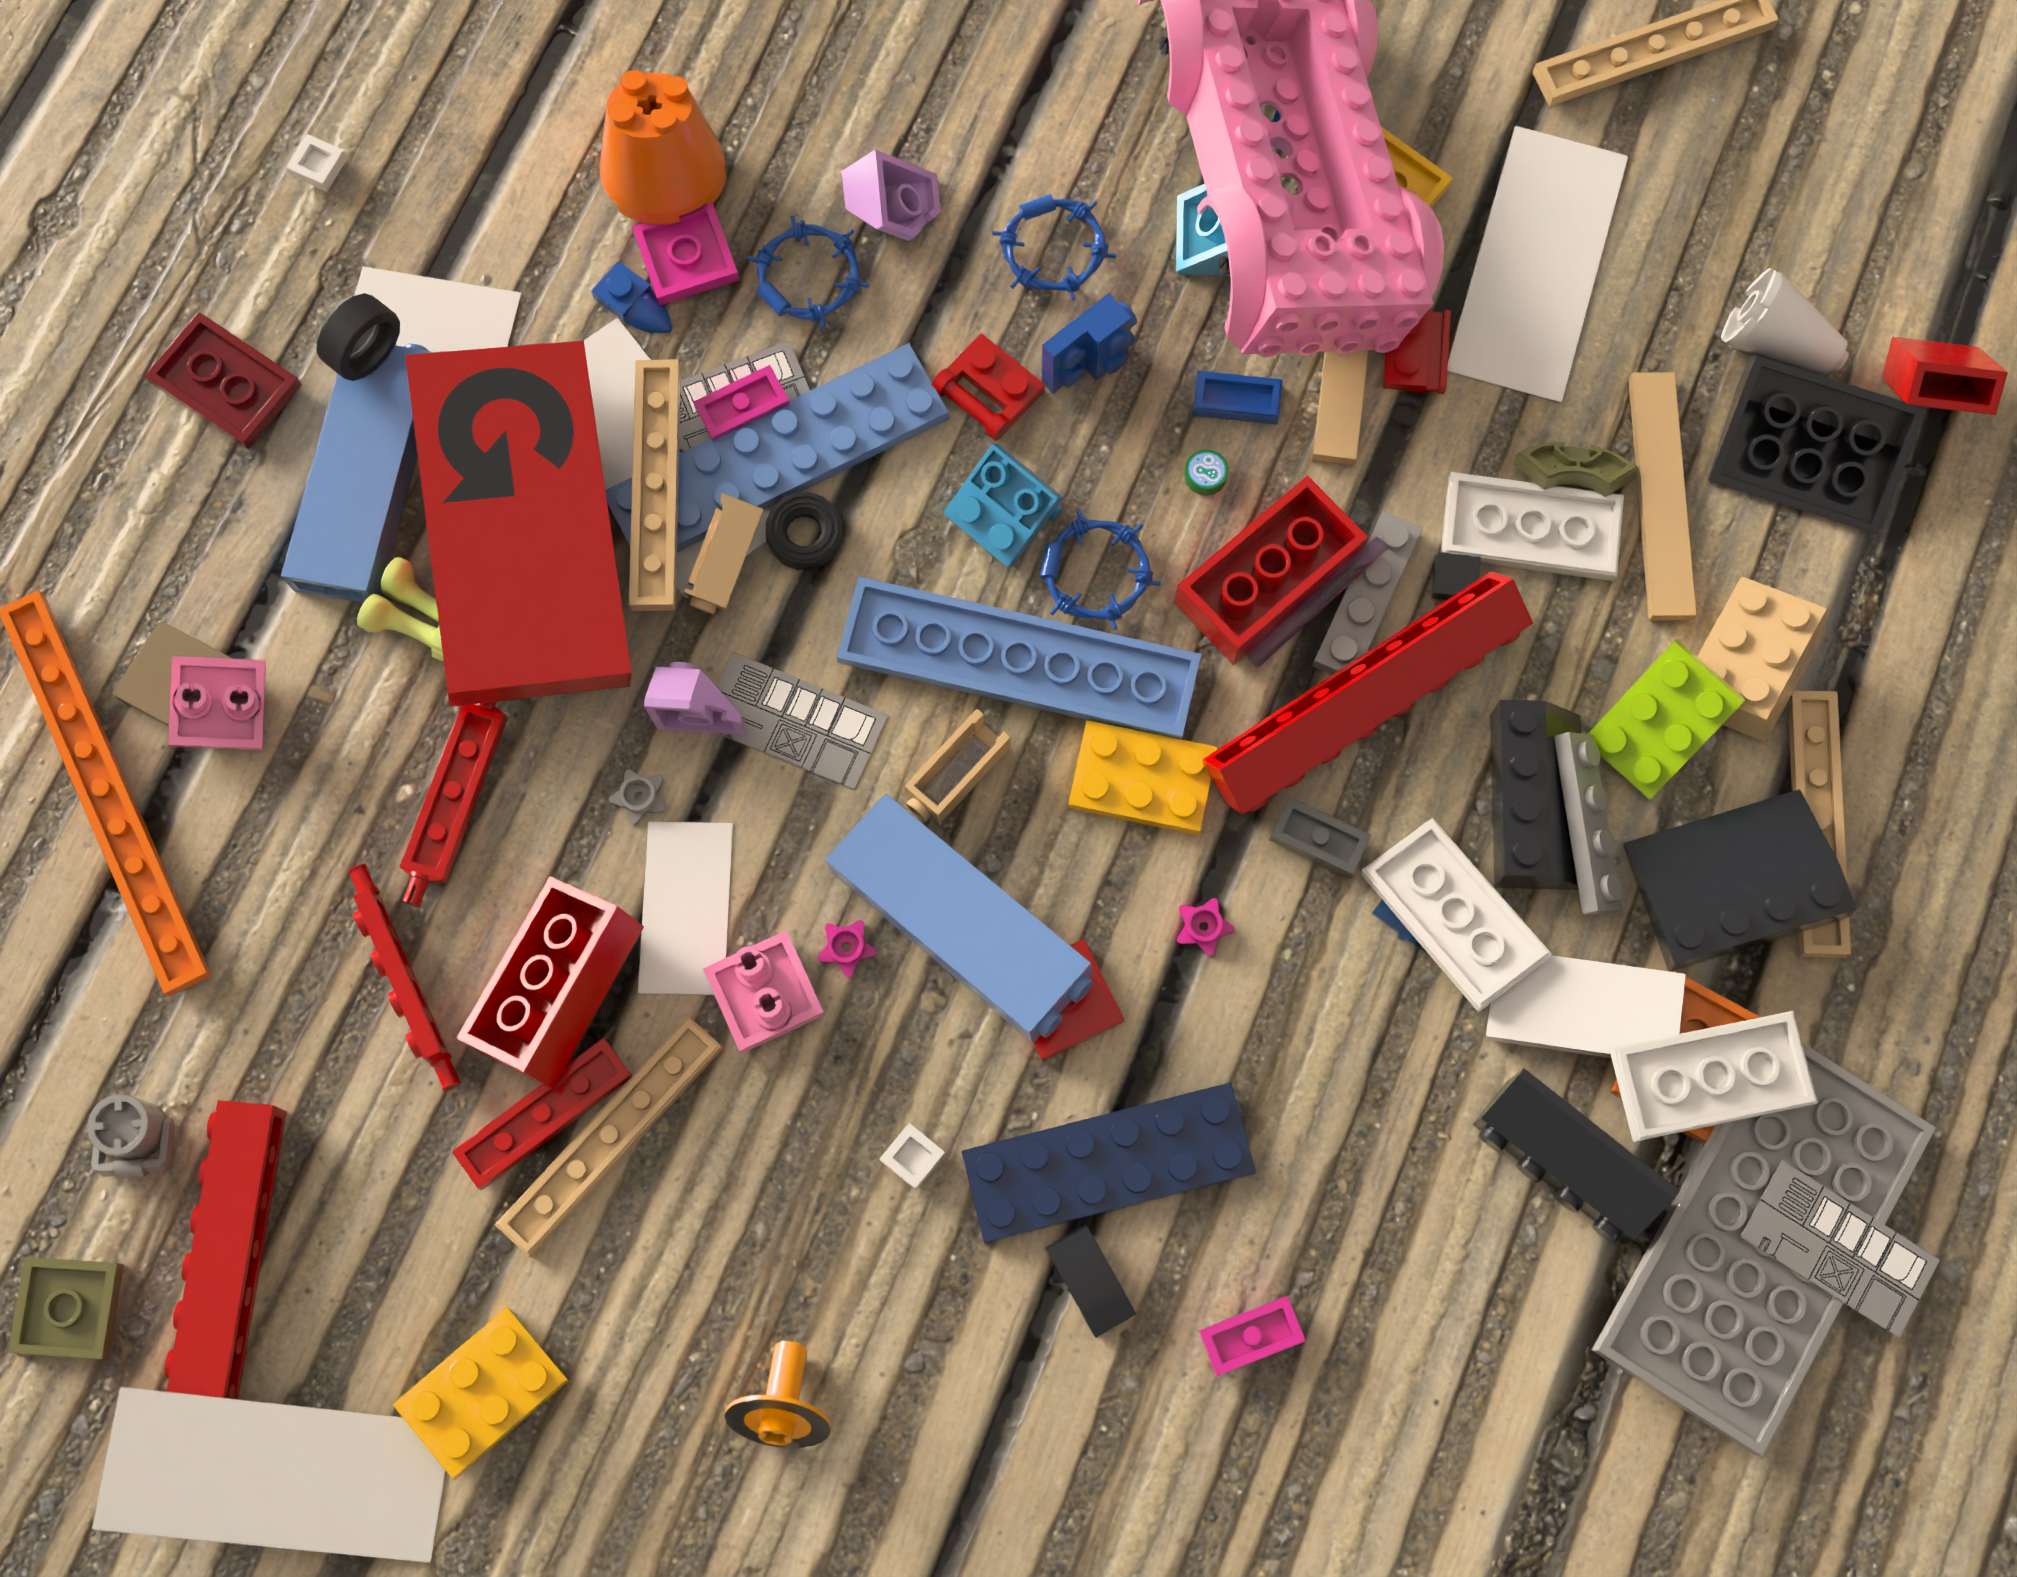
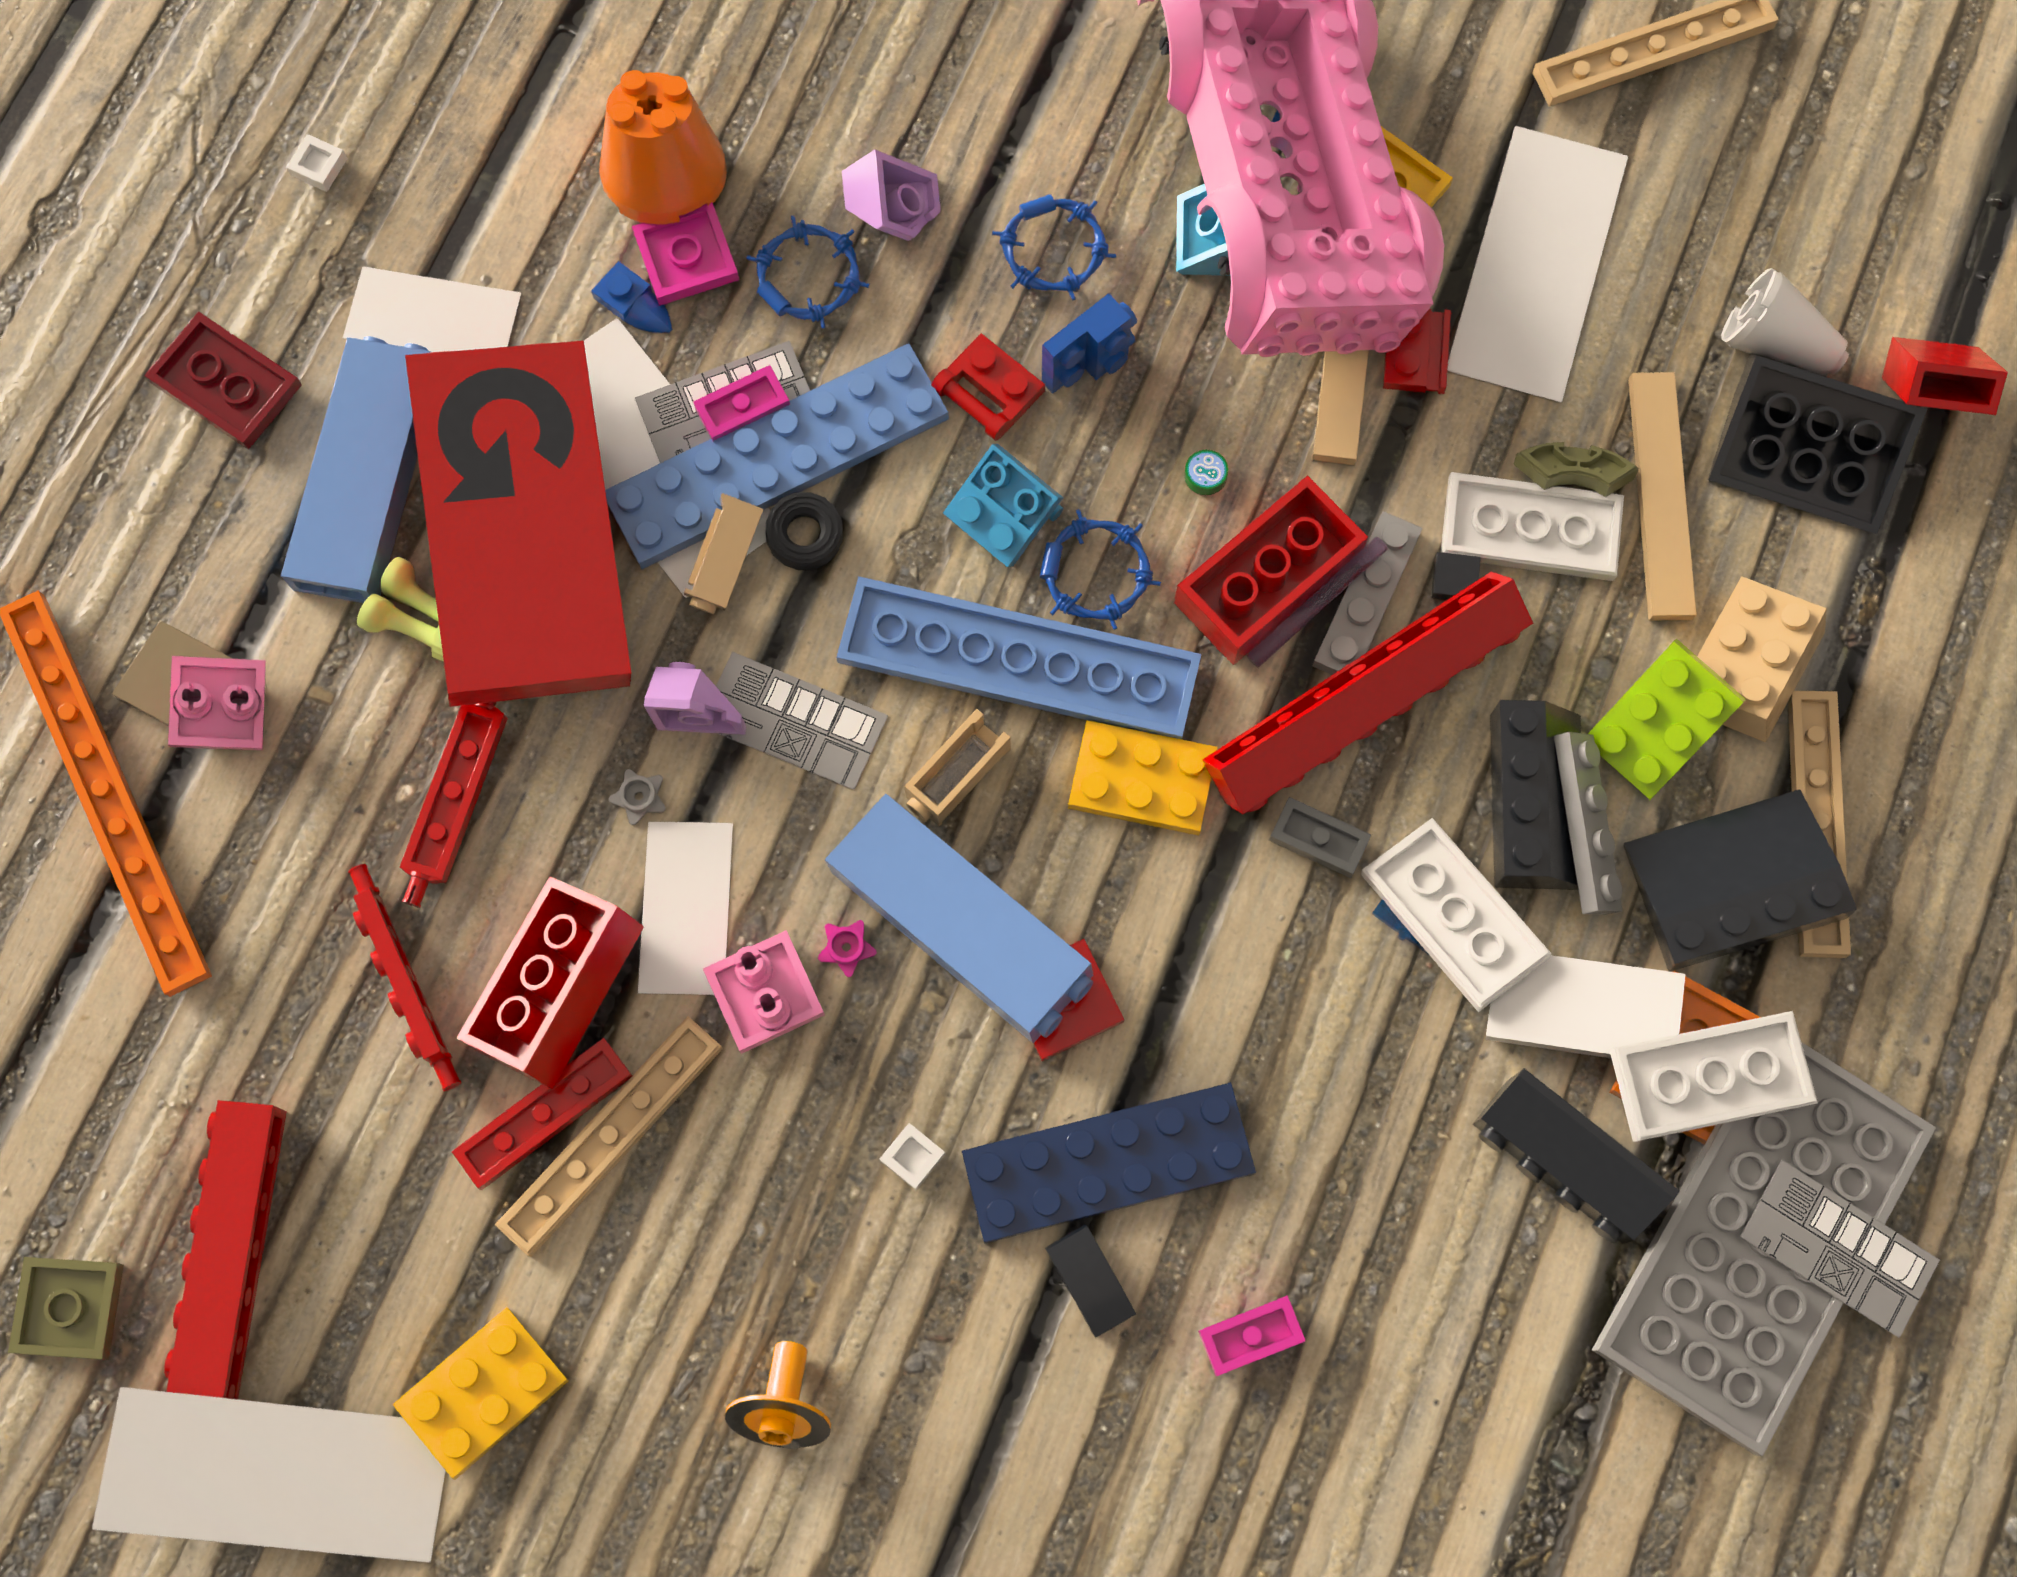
(131, 1131): light grey piece -> none
(358, 337): black tyre -> none
(655, 486): tan plate -> none
(1206, 914): dark pink plate -> none
(1237, 397): blue tile -> none

